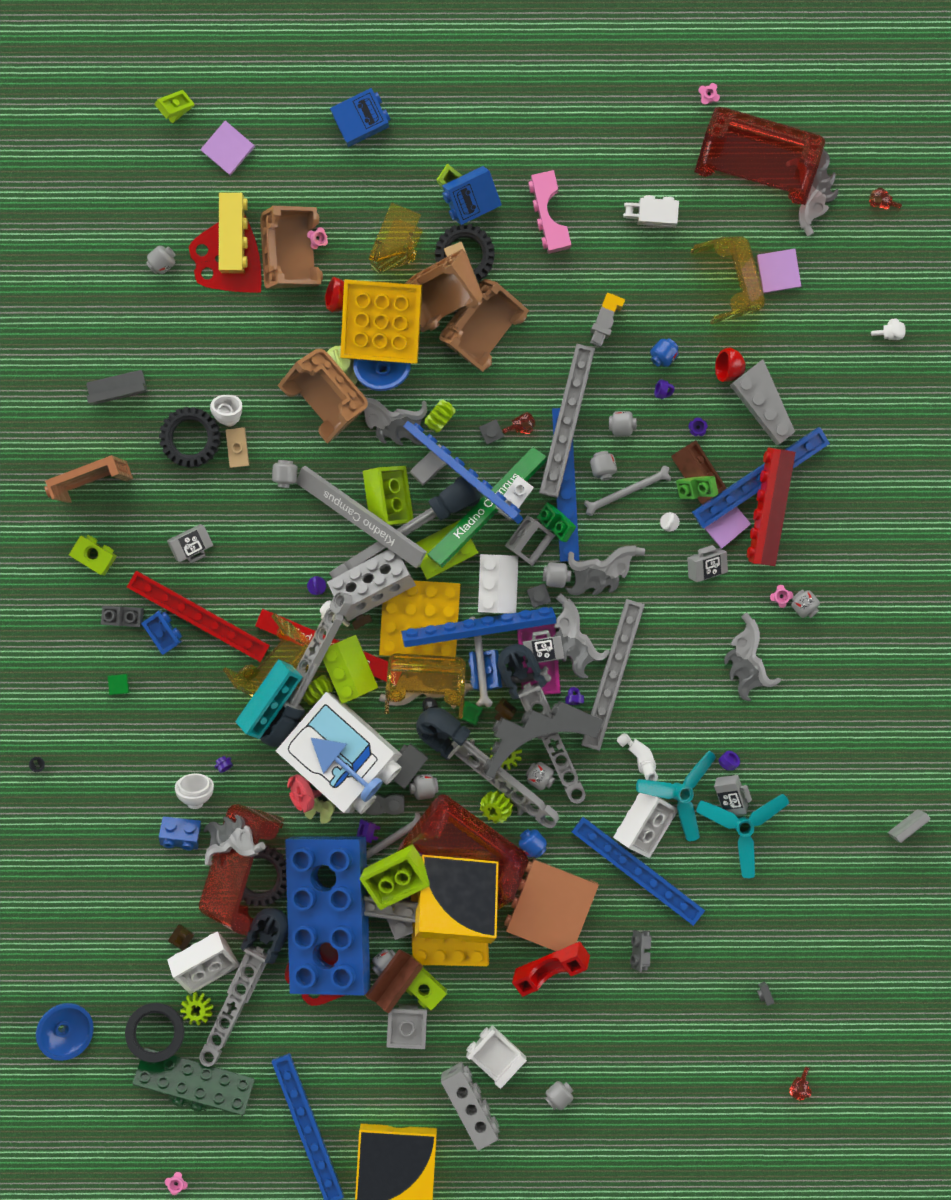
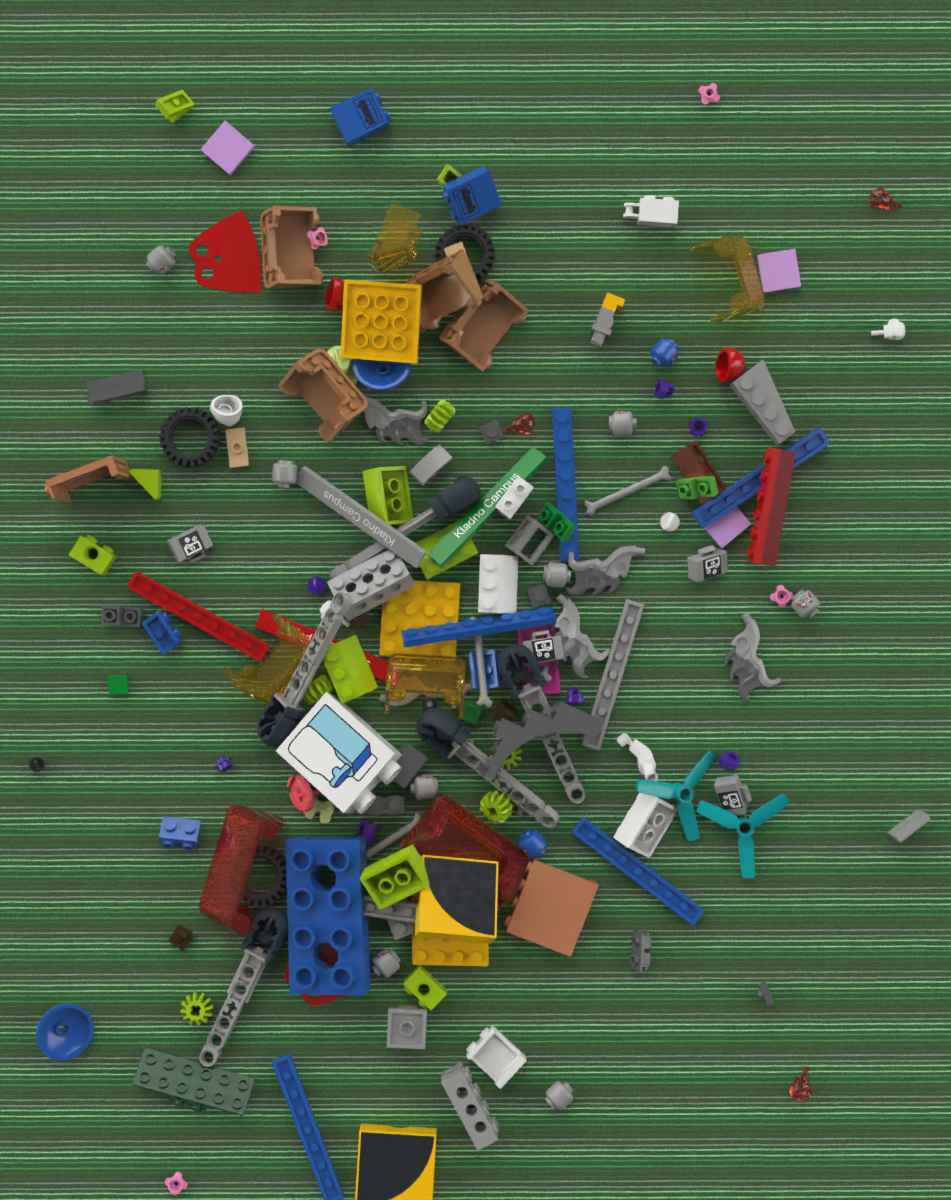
(135, 1018): black tyre -> none
(150, 480): none -> lime slope
(194, 790): white piece -> none
(203, 963): white slope -> none
(231, 232): light yellow brick -> none
(231, 836): light grey piece -> none
(269, 699): teal brick -> none
(328, 752): medium blue piece -> none
(394, 980): copper panel -> none
(469, 475): plate -> none
(532, 975): red arch -> none
(540, 776): light grey head -> none
(544, 188): bright pink arch -> none
(567, 420): light grey tile -> none
(603, 465): light grey head -> none
(761, 152): clear red windscreen -> none
(818, 195): piece -> none

